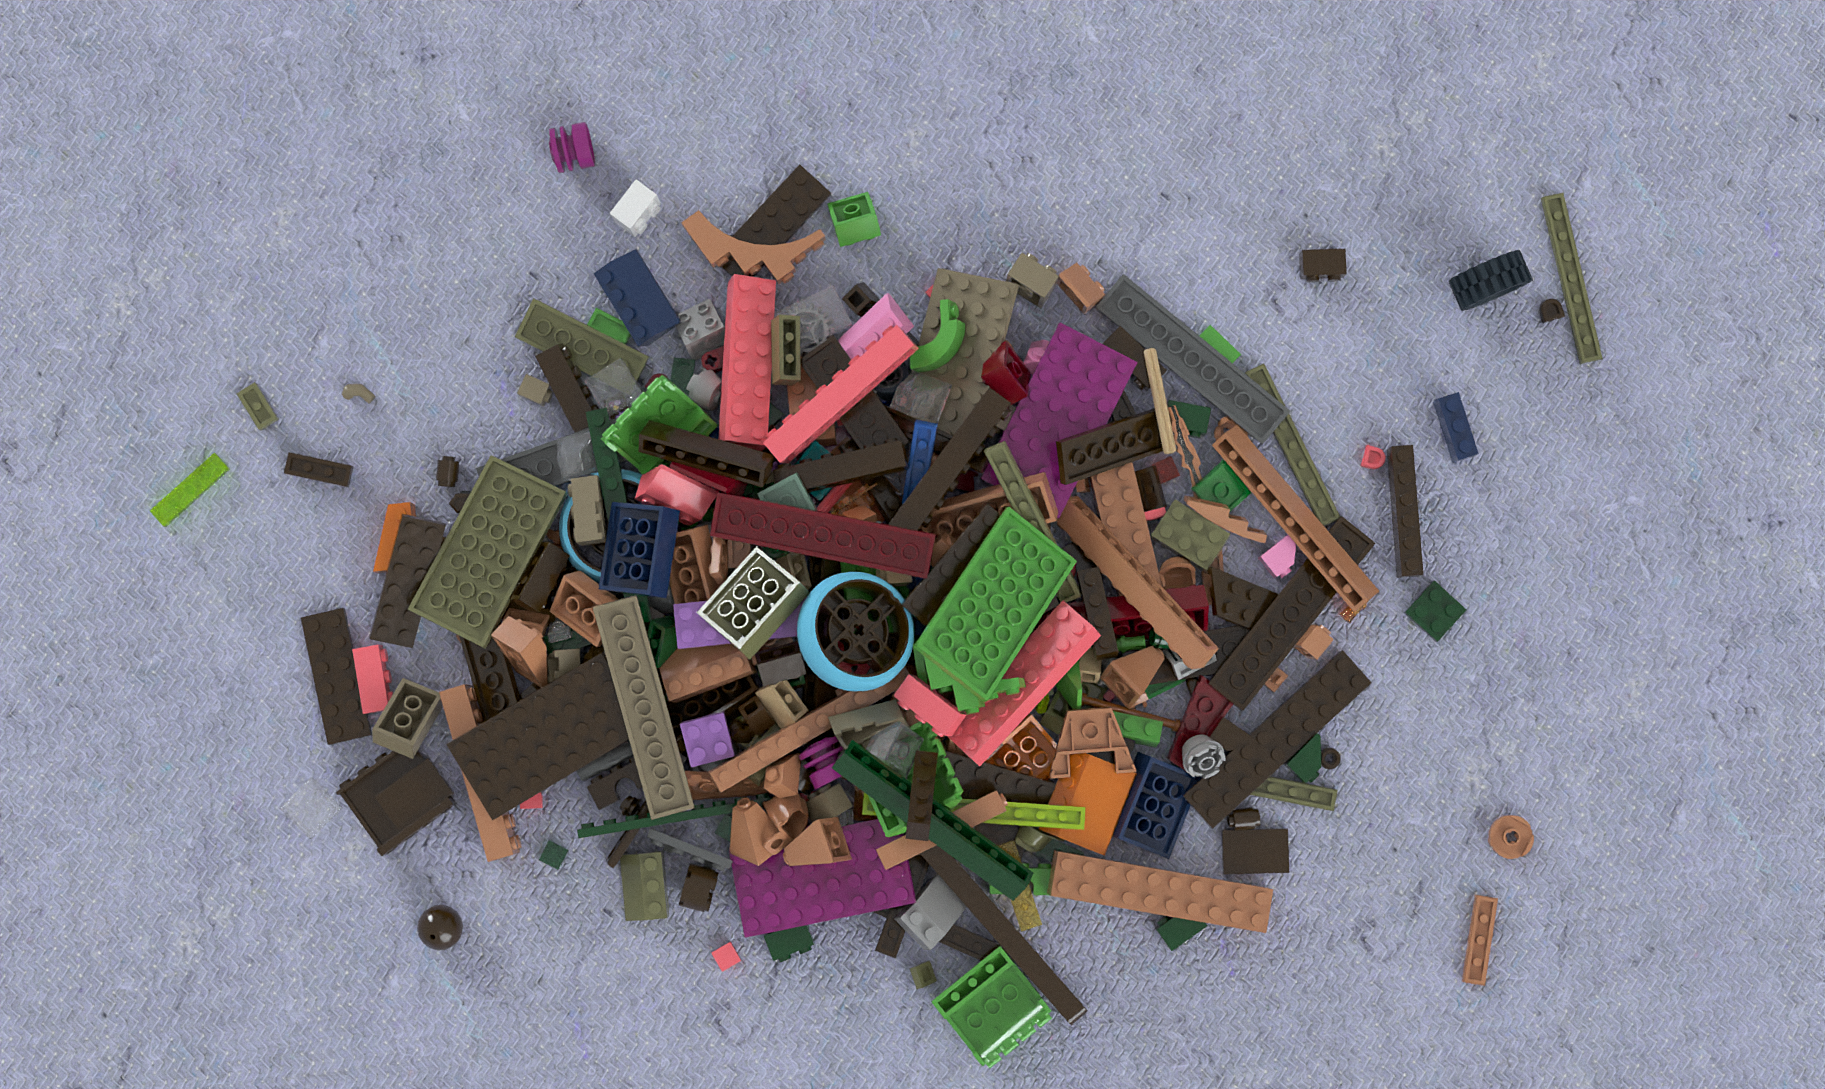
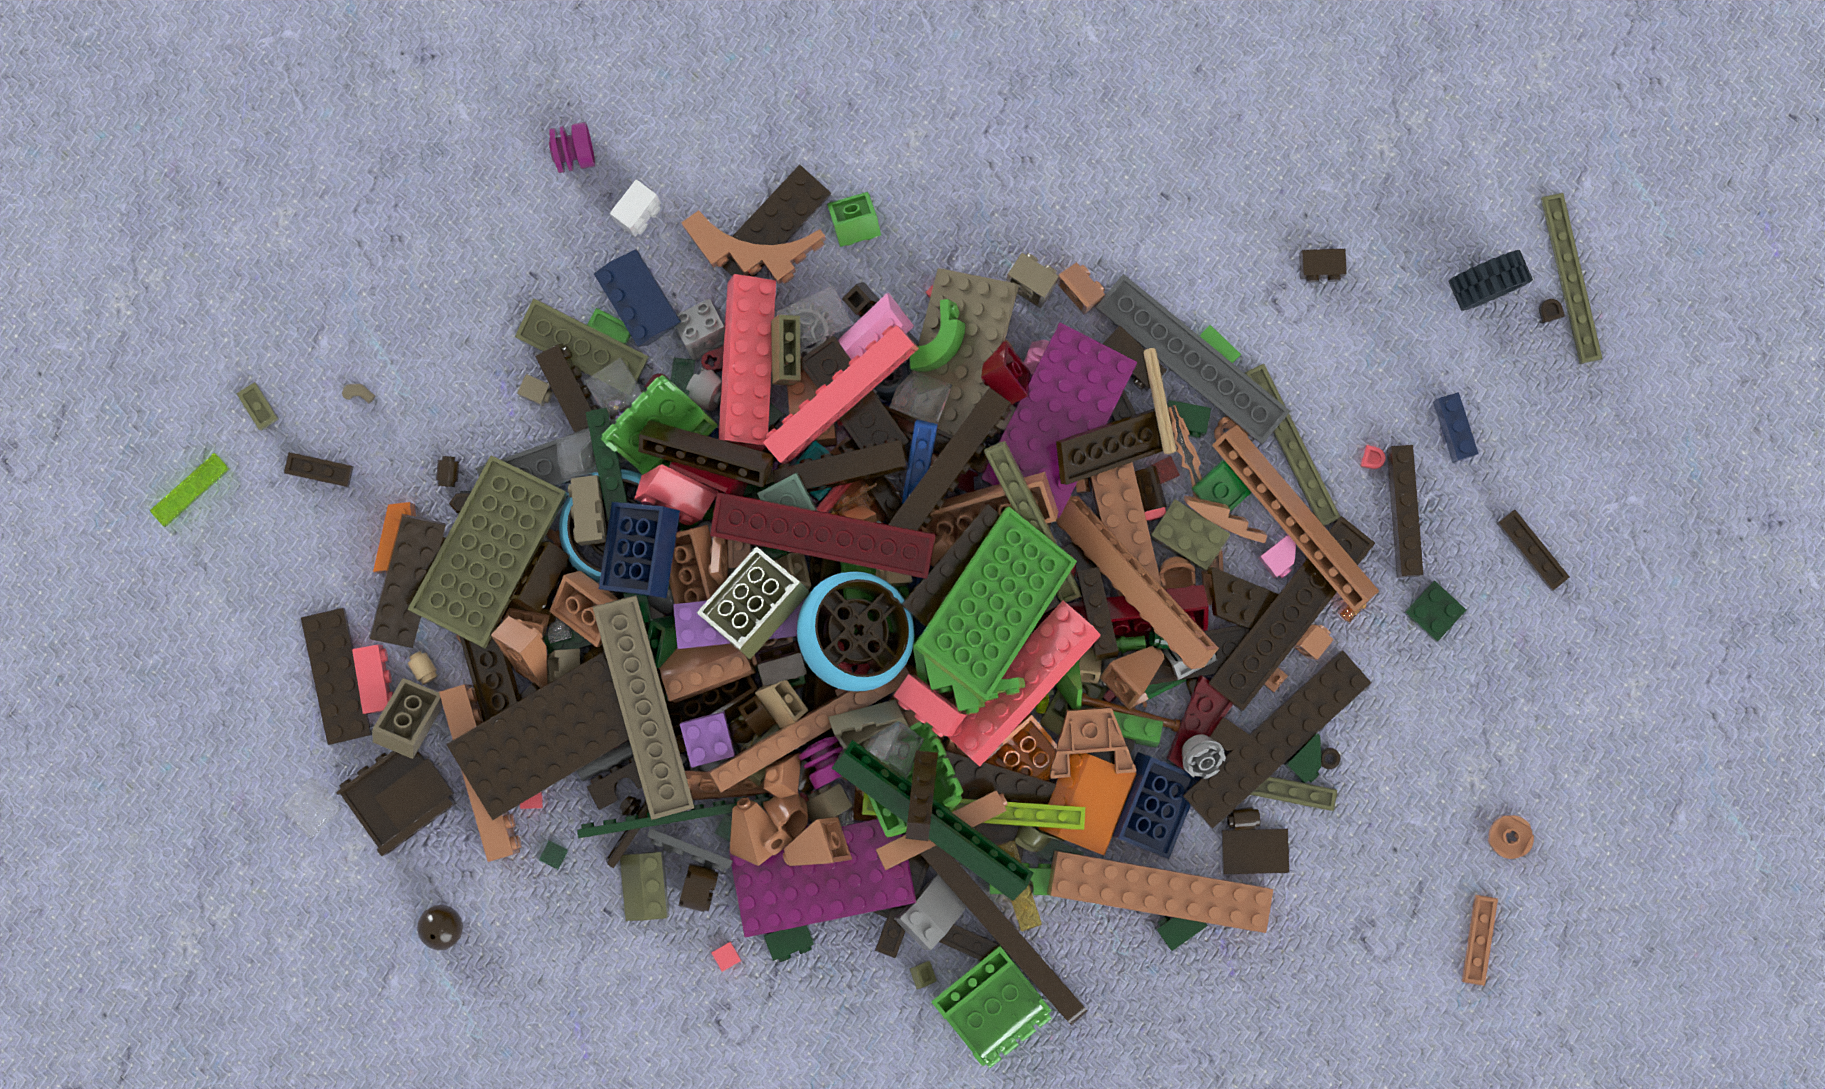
(422, 667): none -> tan brick
(1533, 550): none -> dark brown plate

